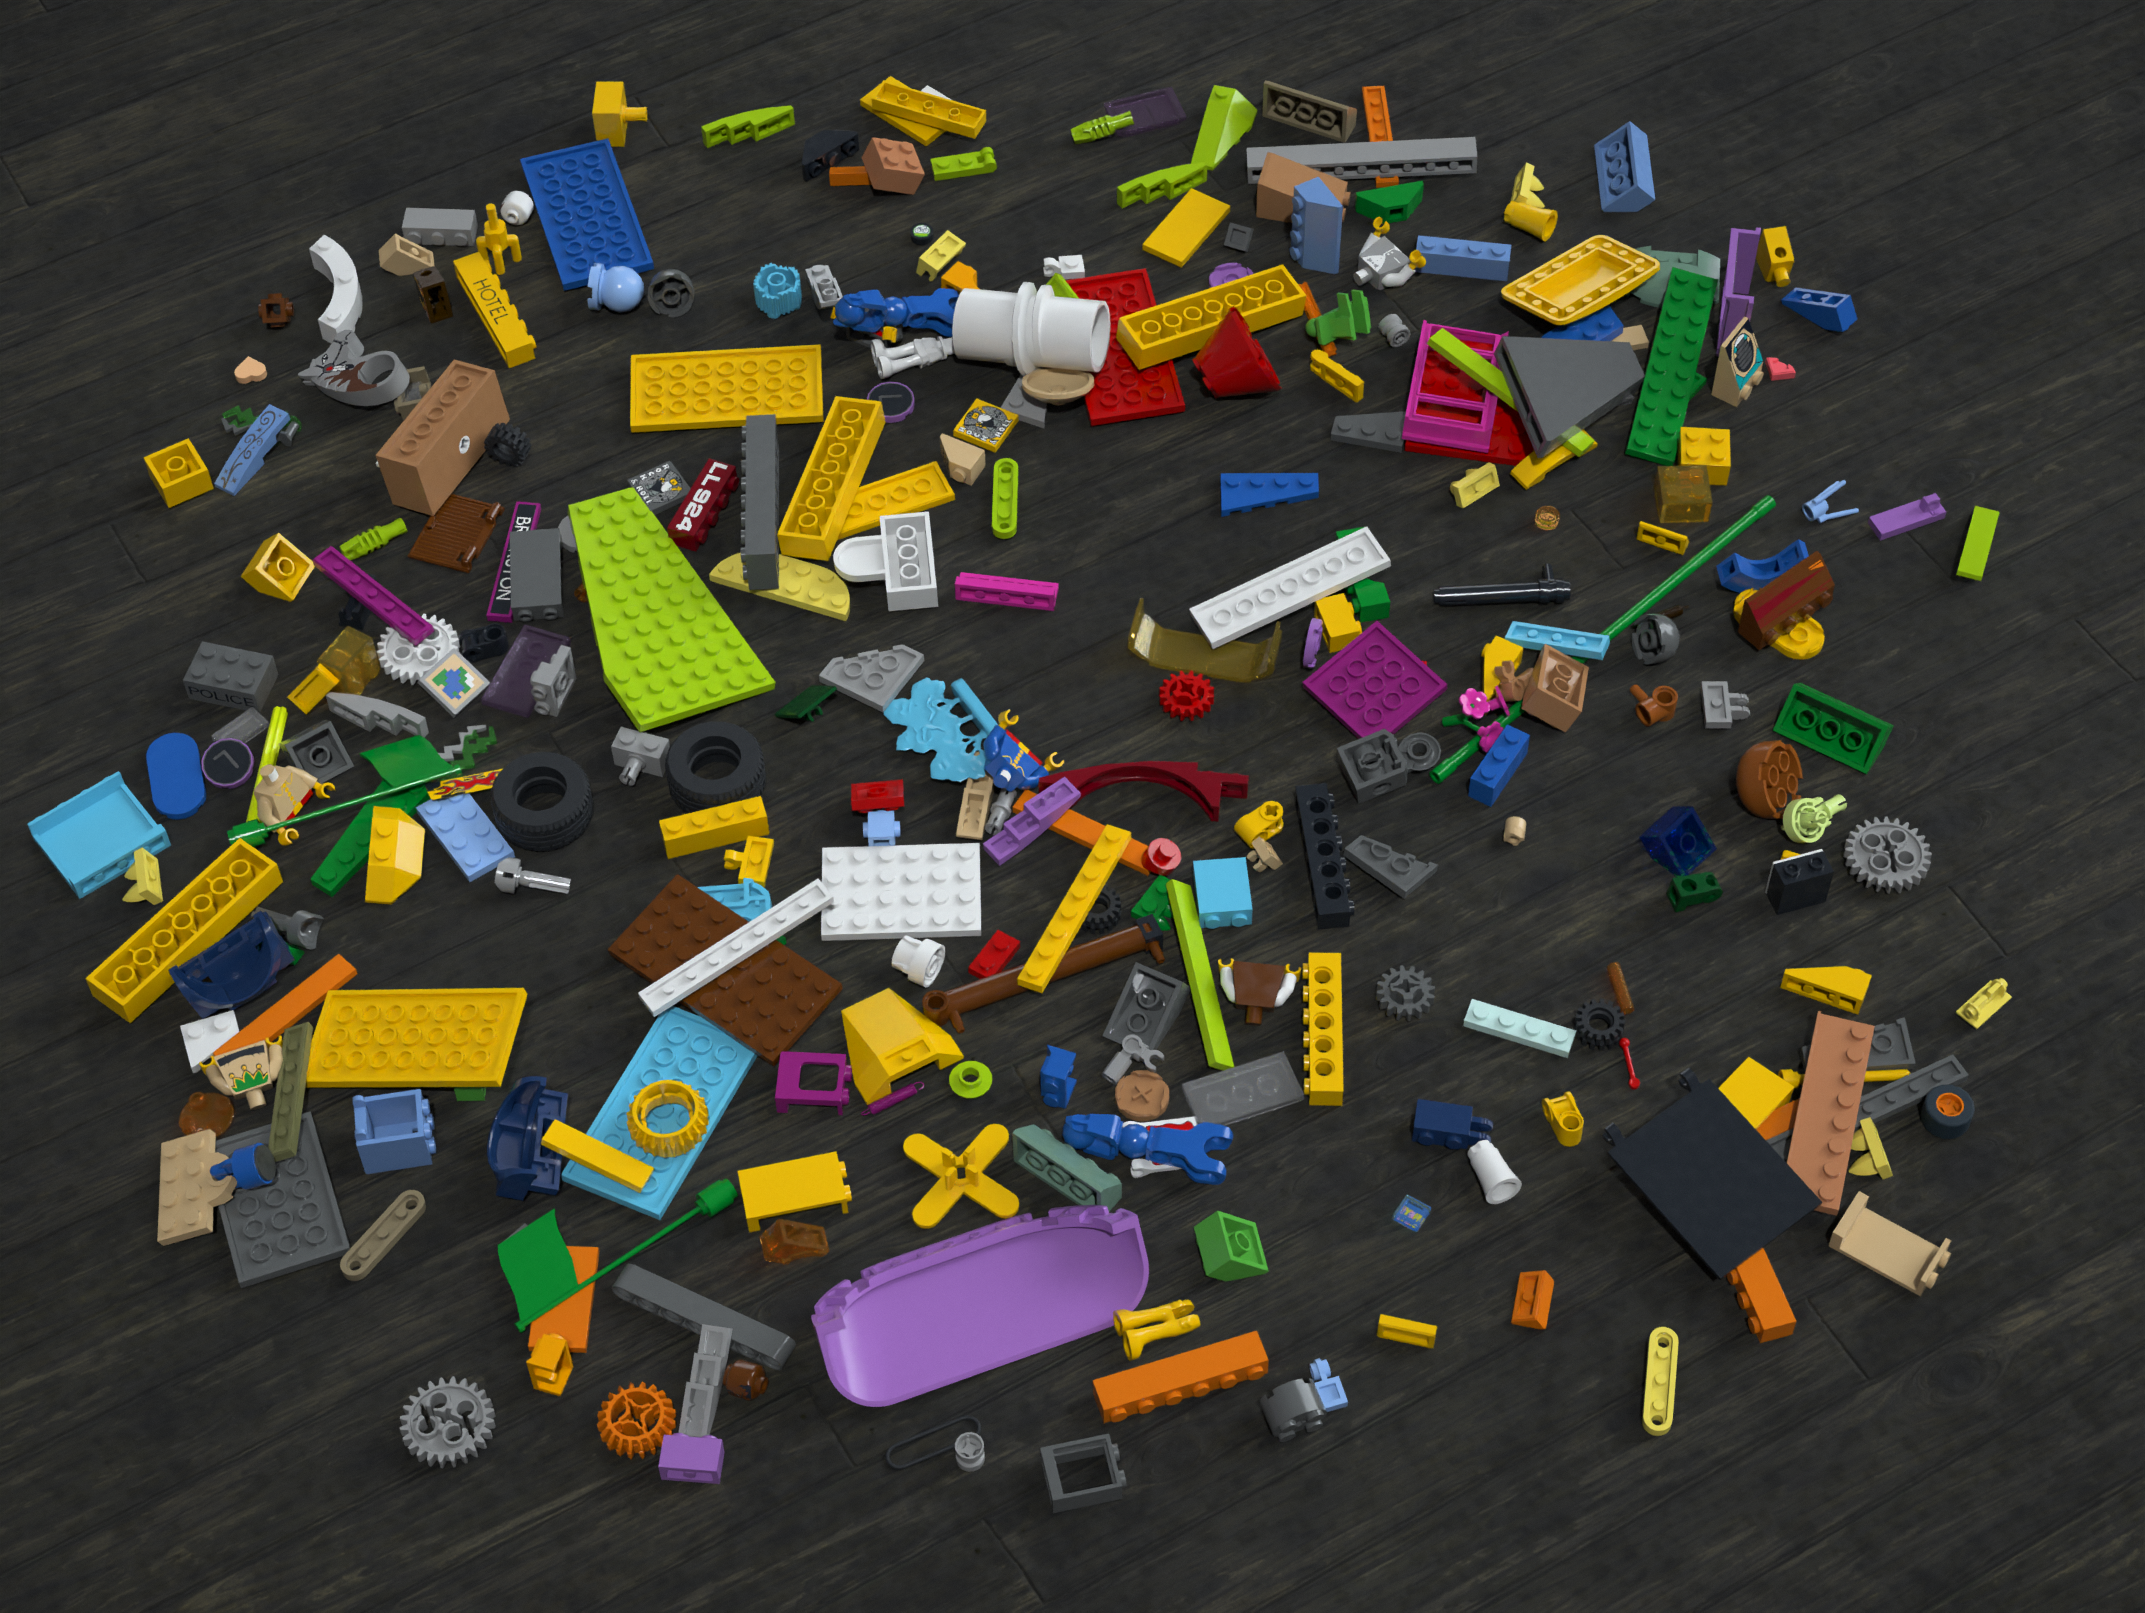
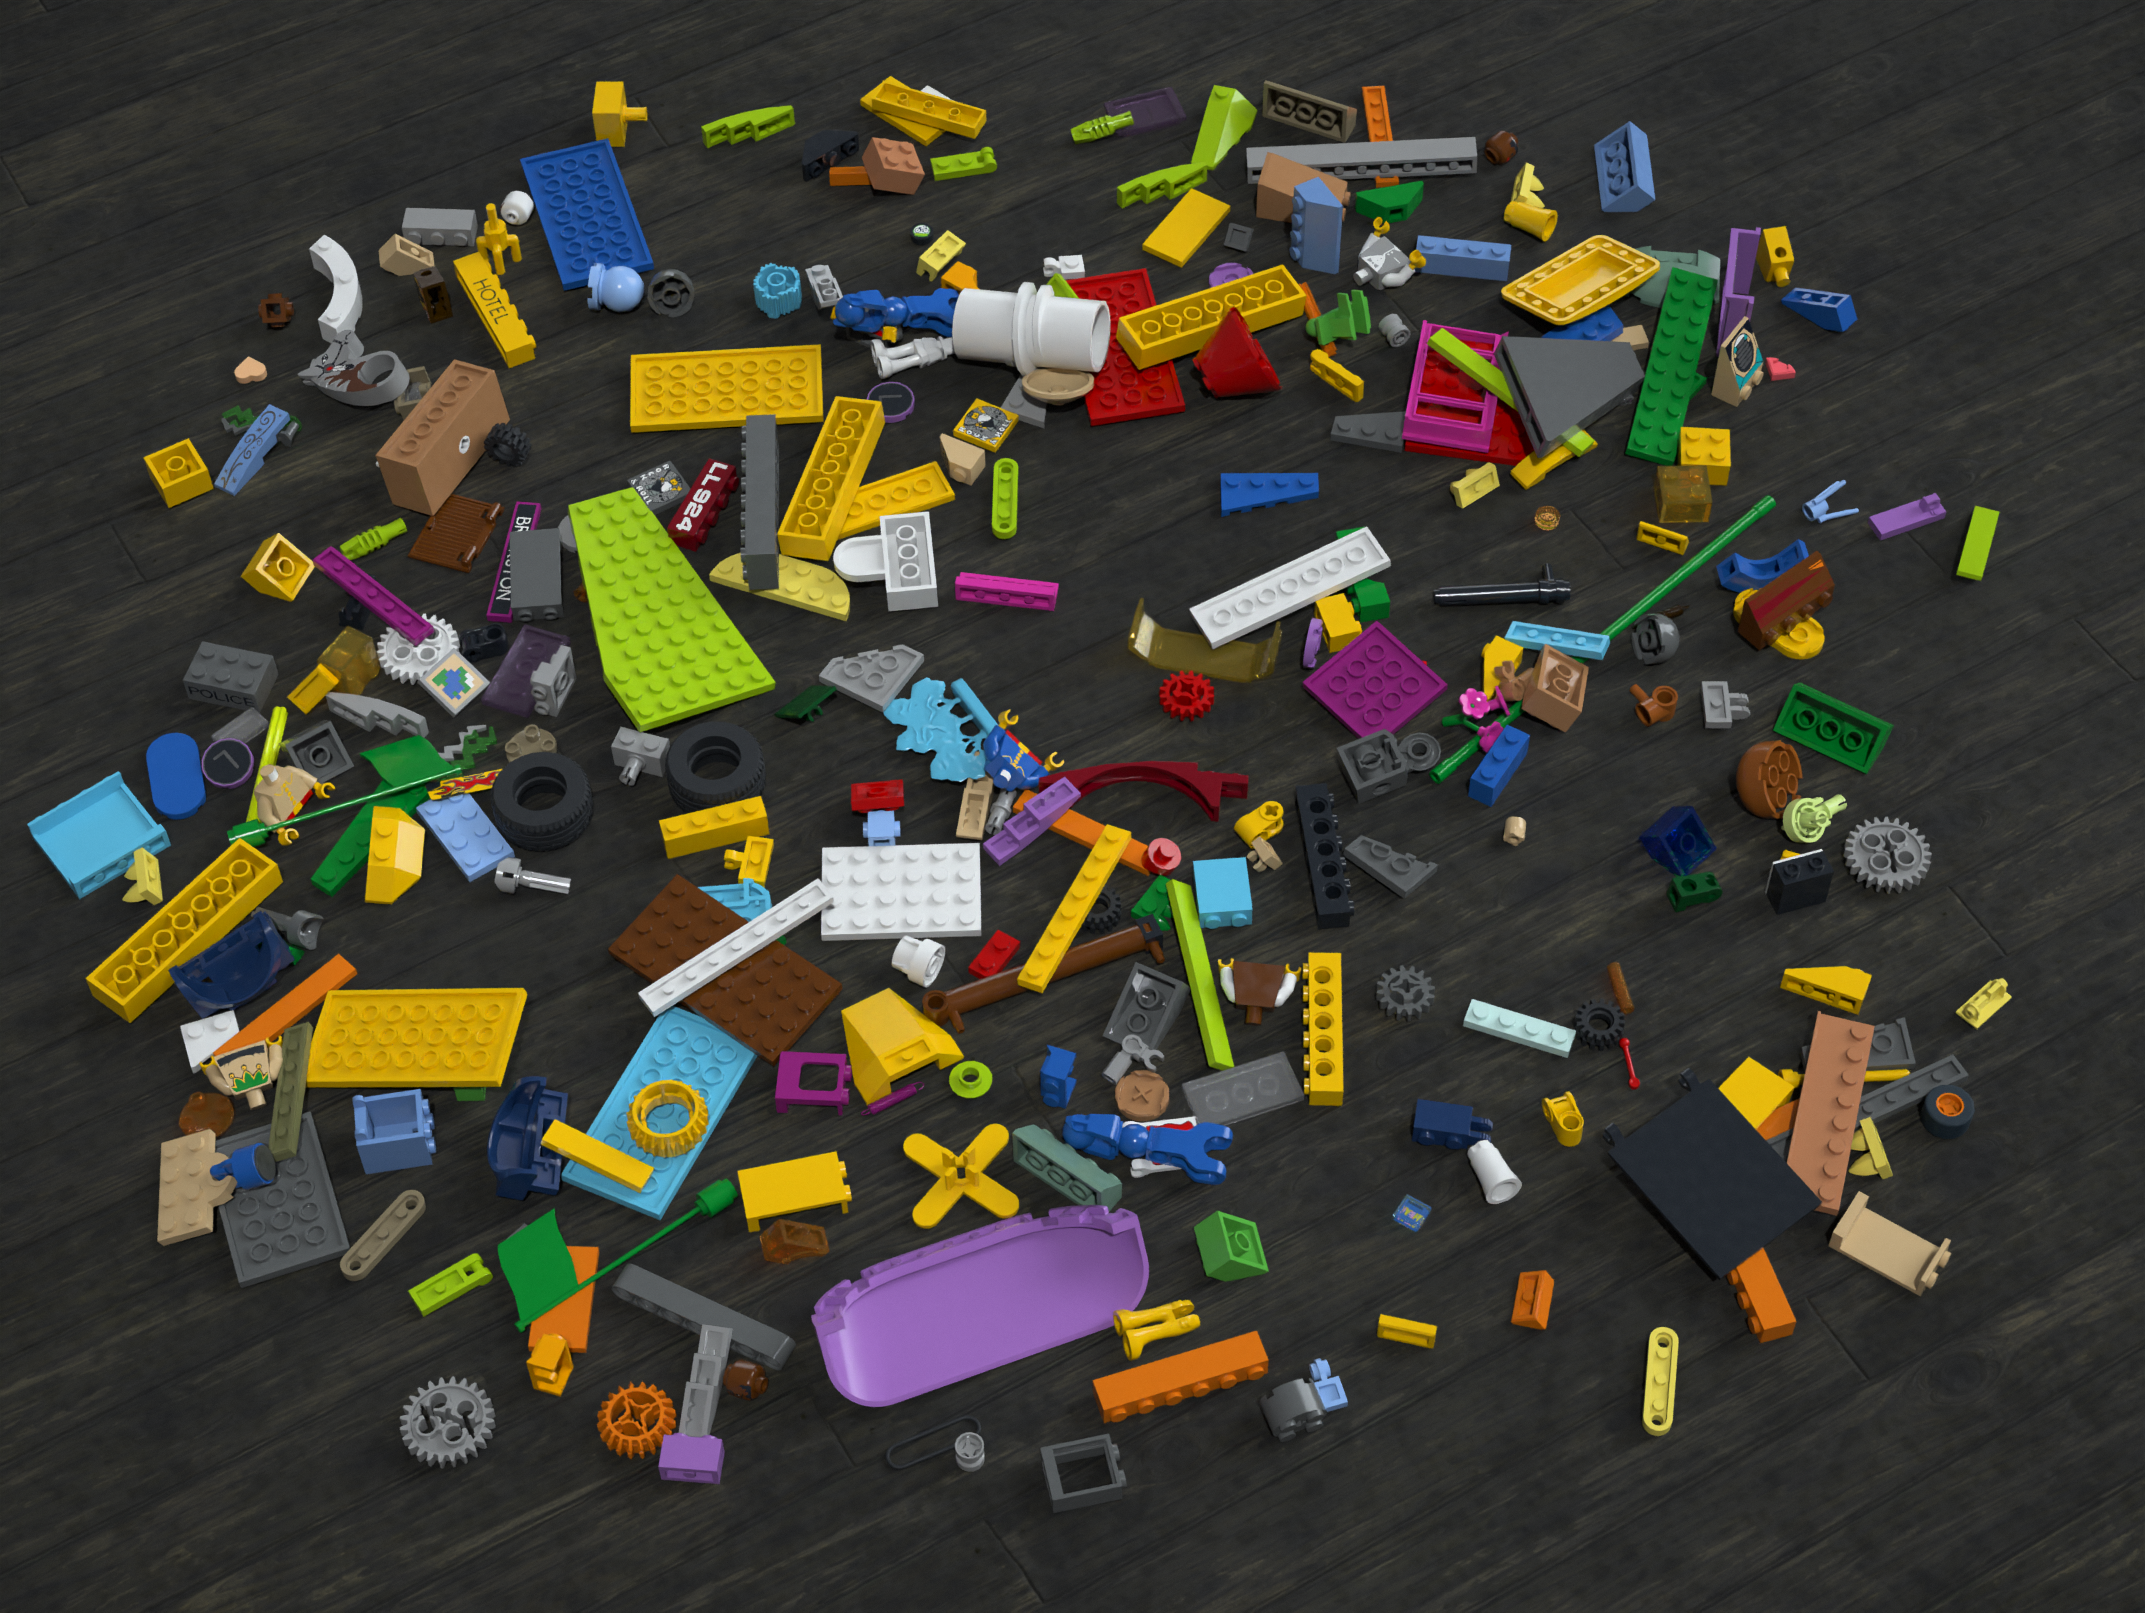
(450, 1284): none -> lime plate
(530, 741): none -> dark tan dish
(1501, 147): none -> reddish brown head

